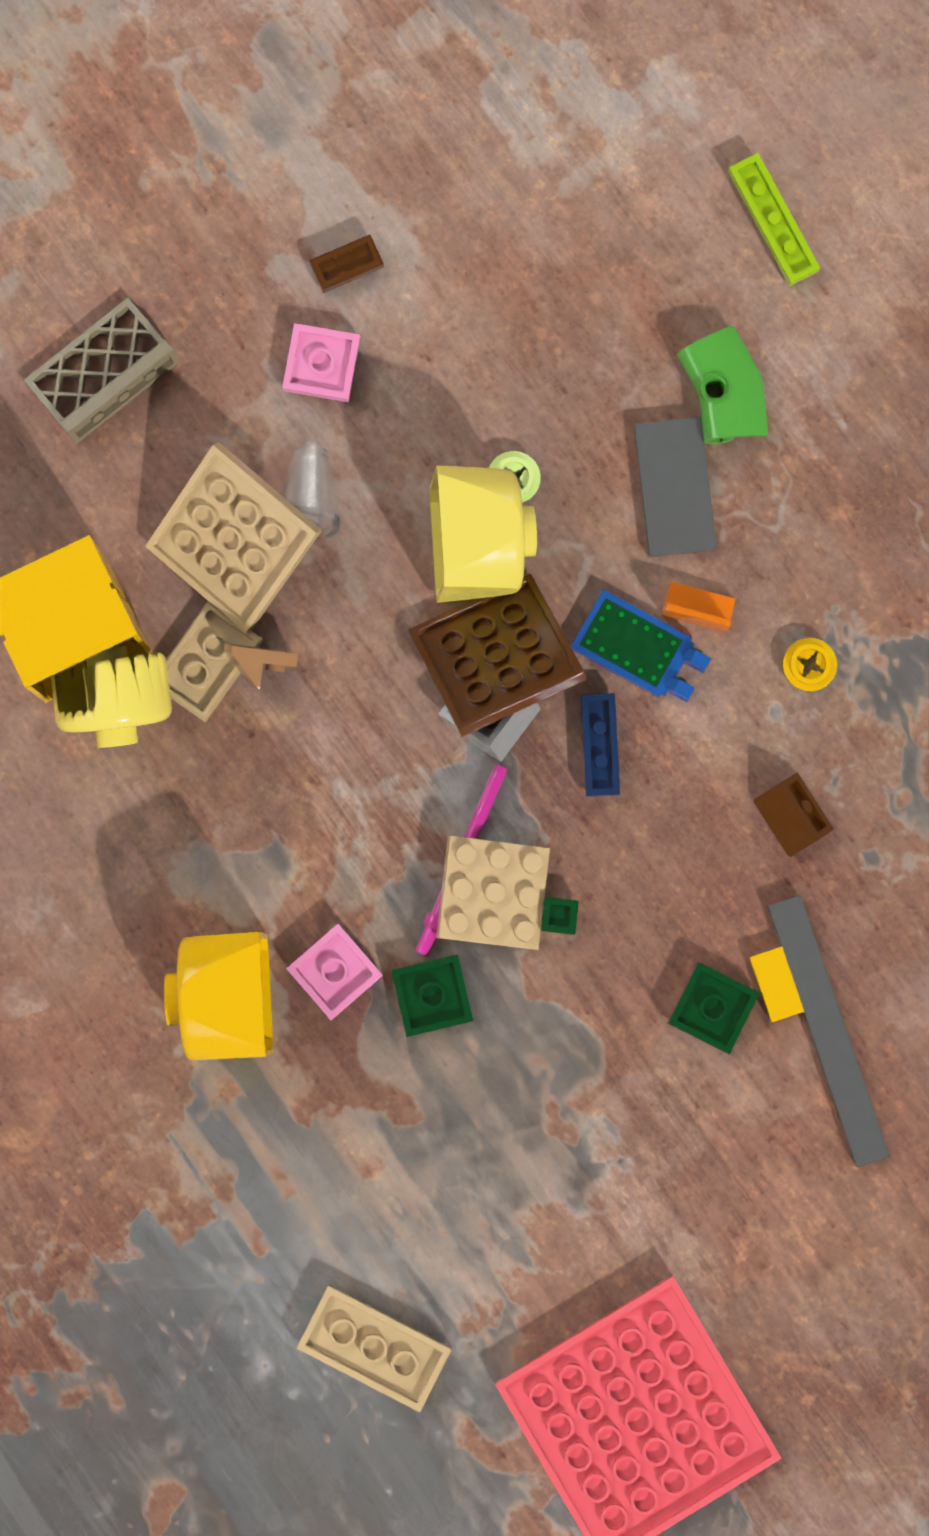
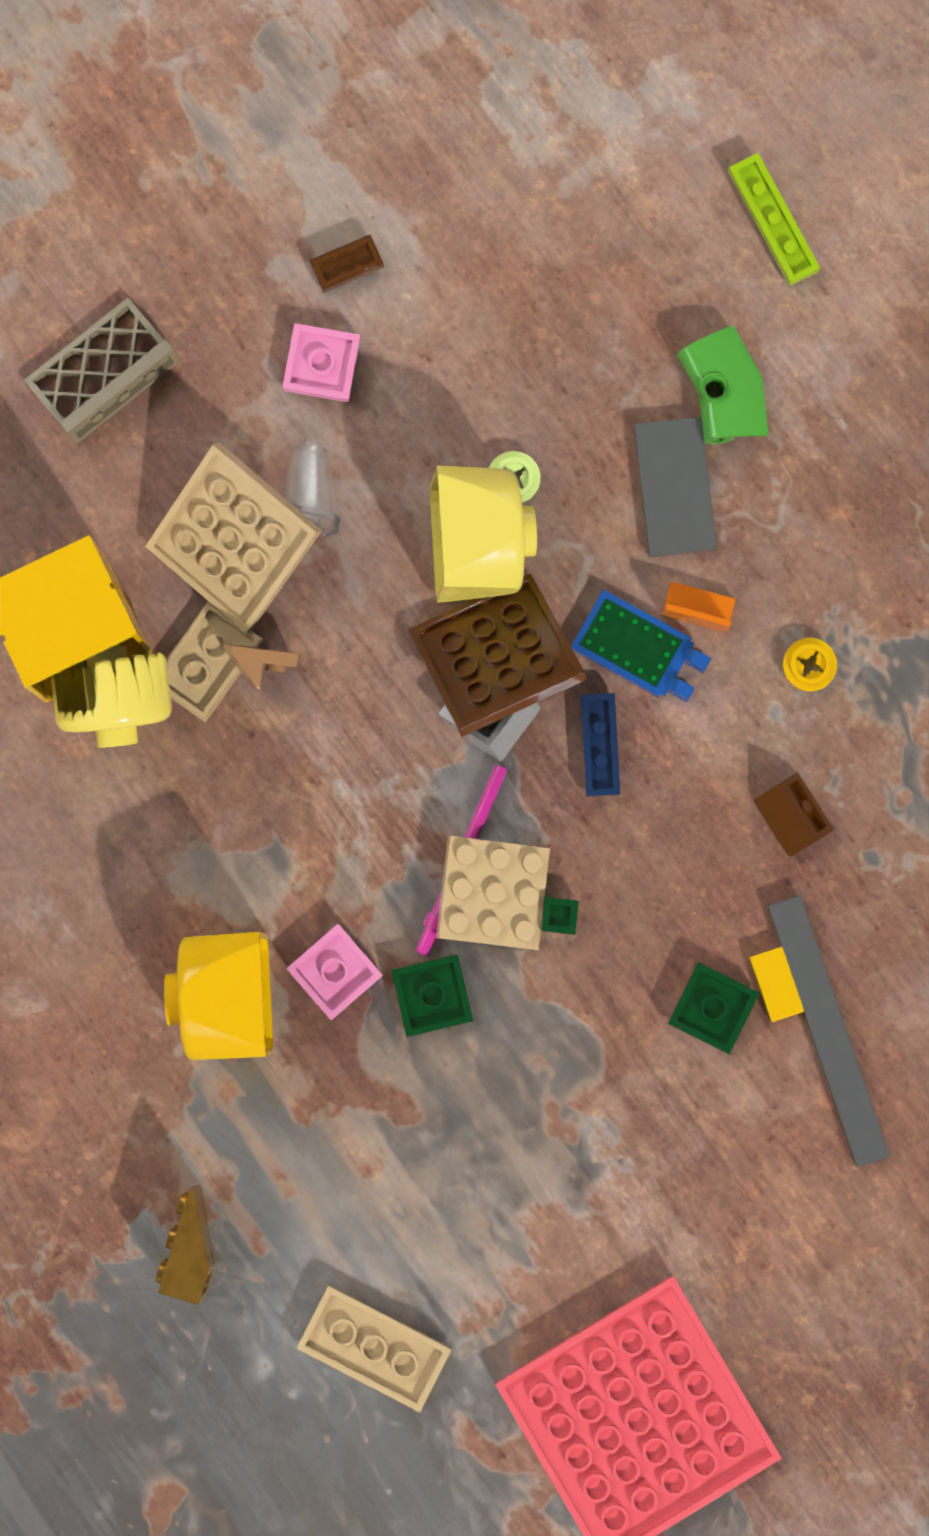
(191, 1257): none -> pearl gold slope

